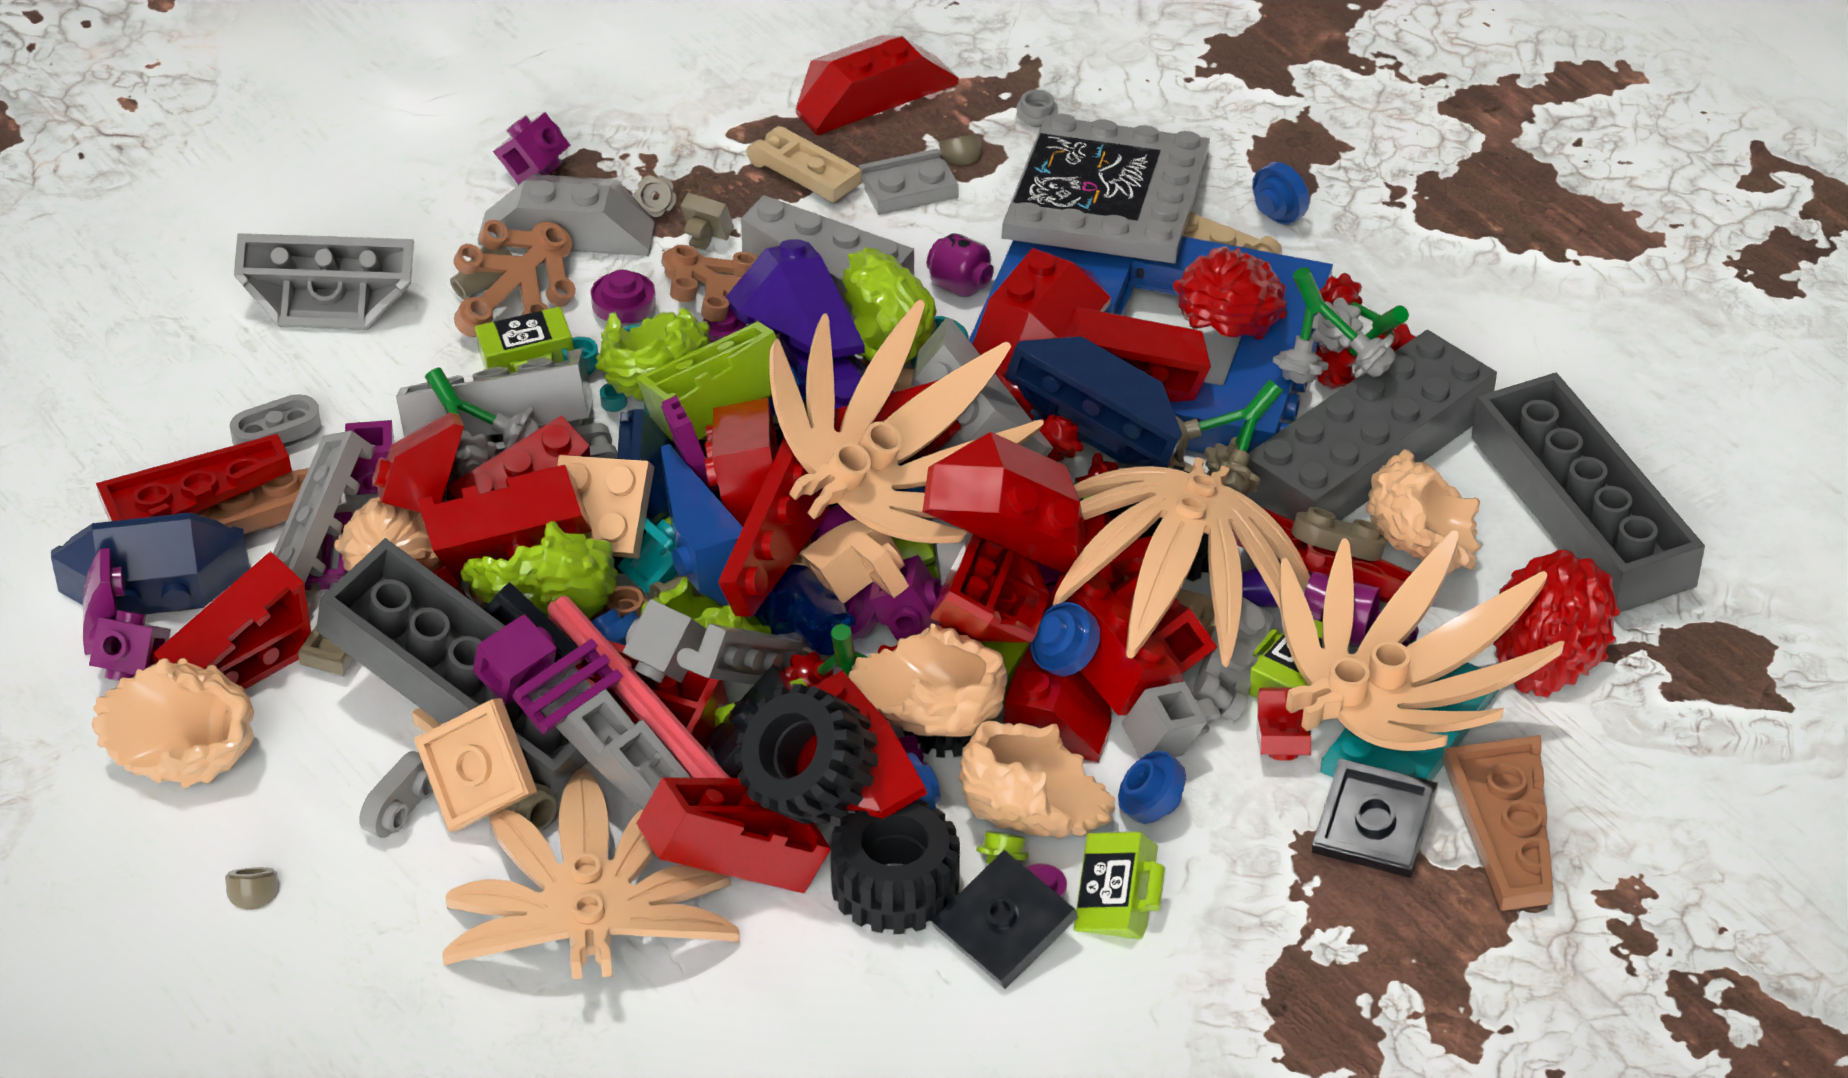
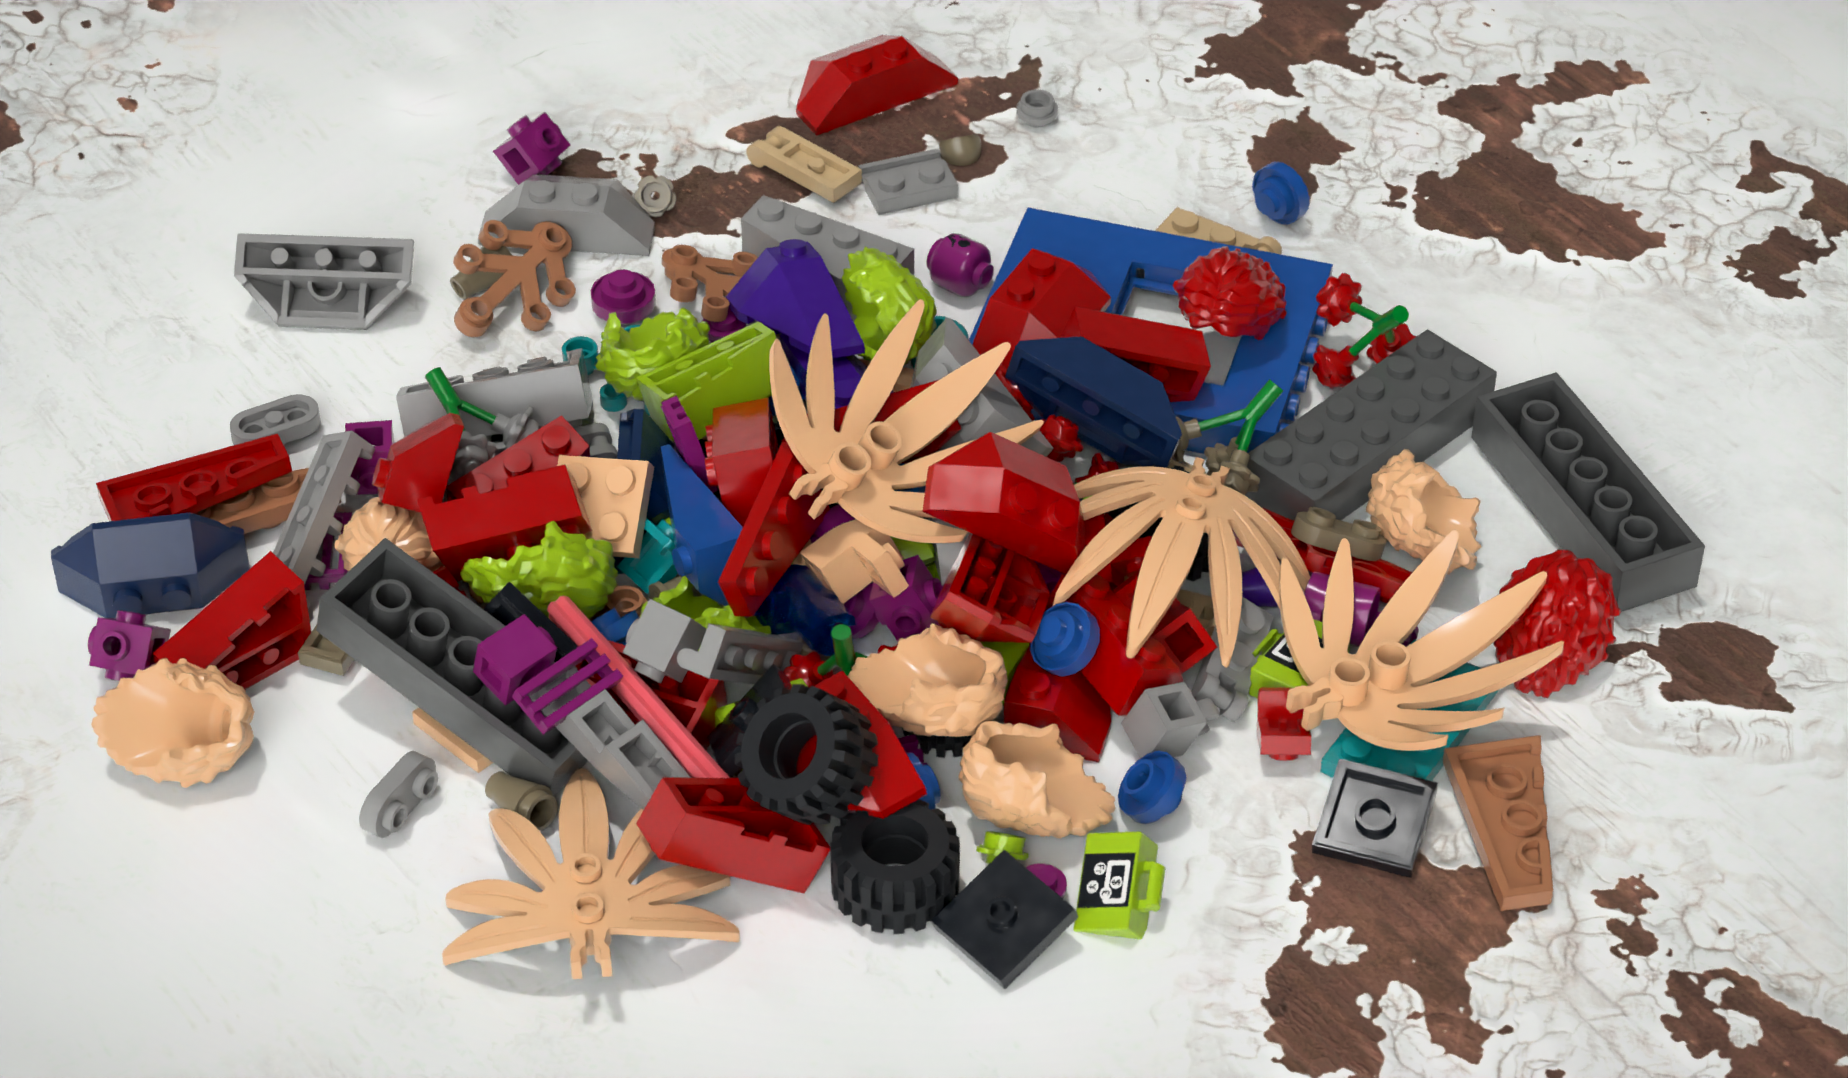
(100, 592): magenta slope -> none
(251, 887): dark tan piece -> none
(475, 765): light nougat plate -> none
(524, 338): lime piece -> none
(705, 219): dark tan tile -> none
(1107, 188): light grey plate -> none
(1332, 326): light grey plant -> none

